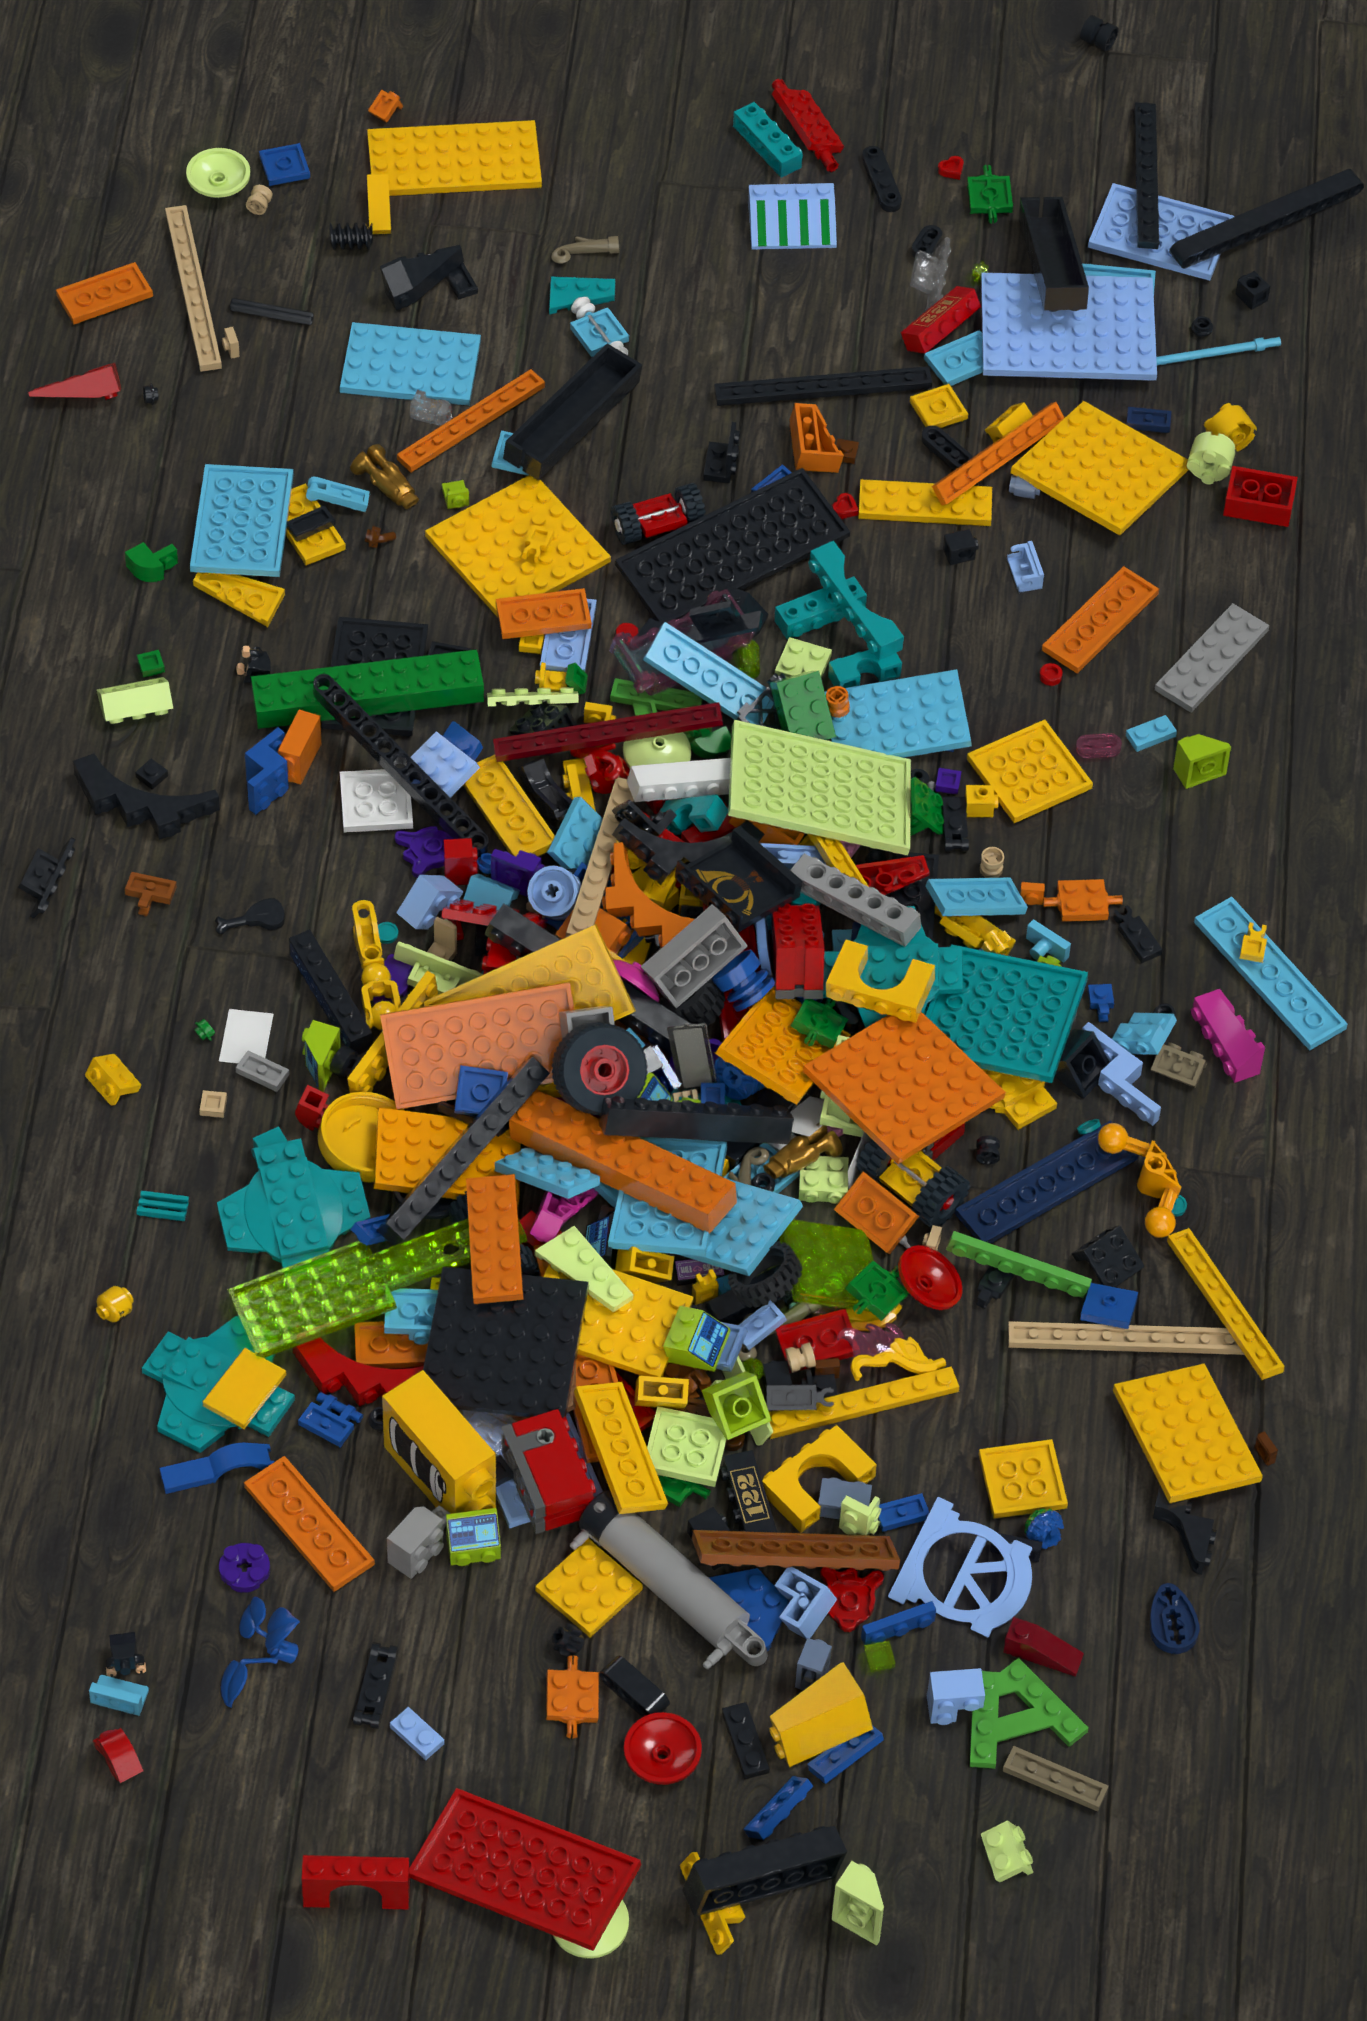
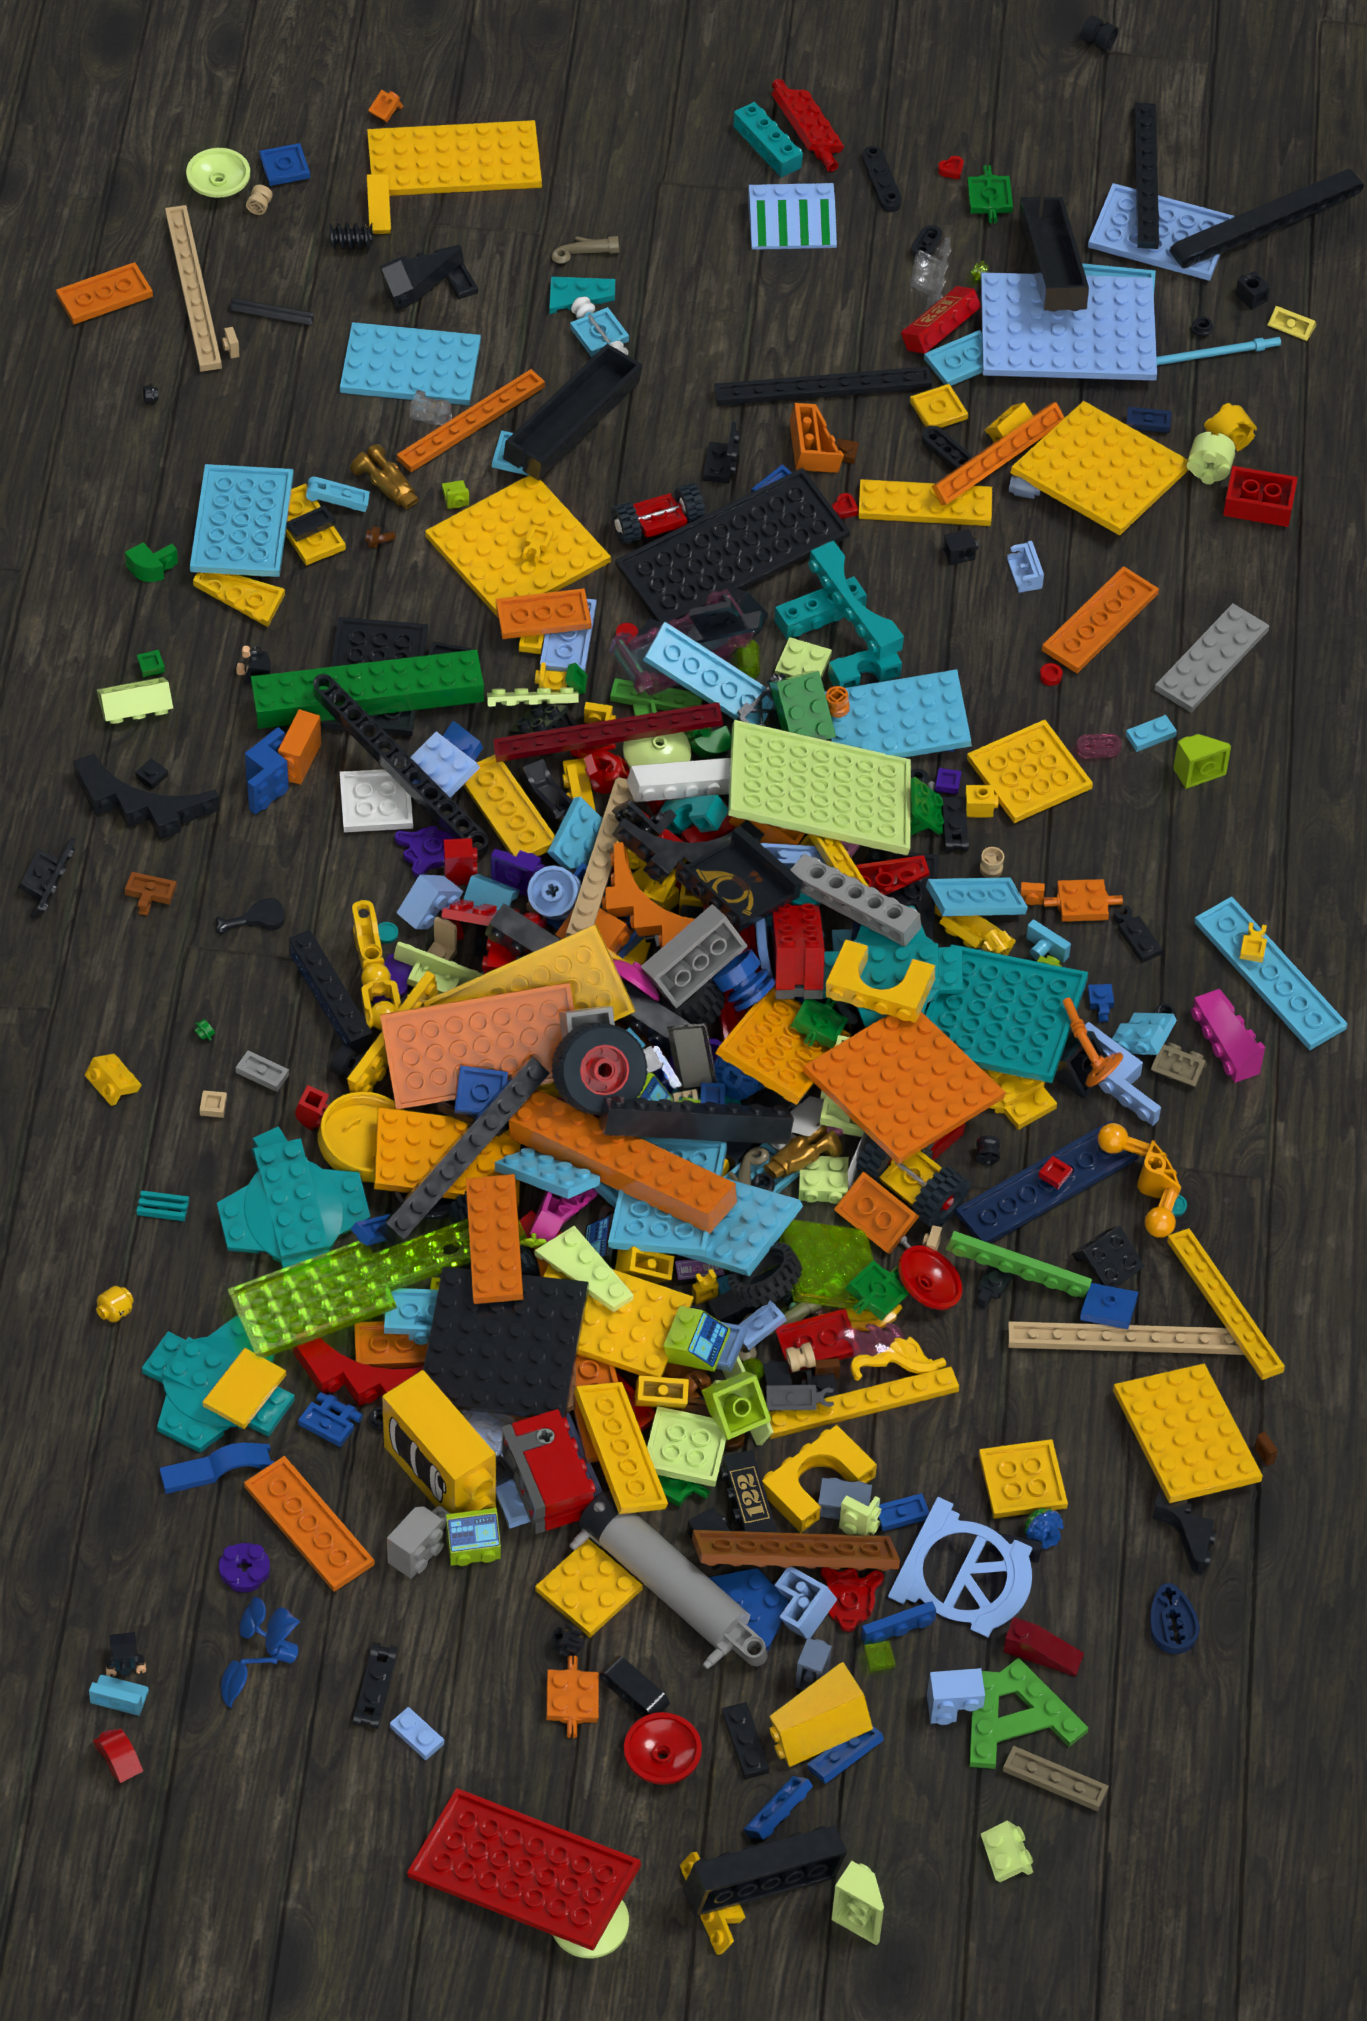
(93, 384): red wedge -> none
(245, 1033): white sticker -> none
(320, 1046): lime slope -> none
(385, 1874): red arch -> none
(484, 863): blue plate -> none
(533, 1242): none -> lime plant
(1055, 1172): none -> red plate
(1089, 1126): teal piece -> none
(1100, 1065): none -> orange dish
(1292, 323): none -> light yellow slope

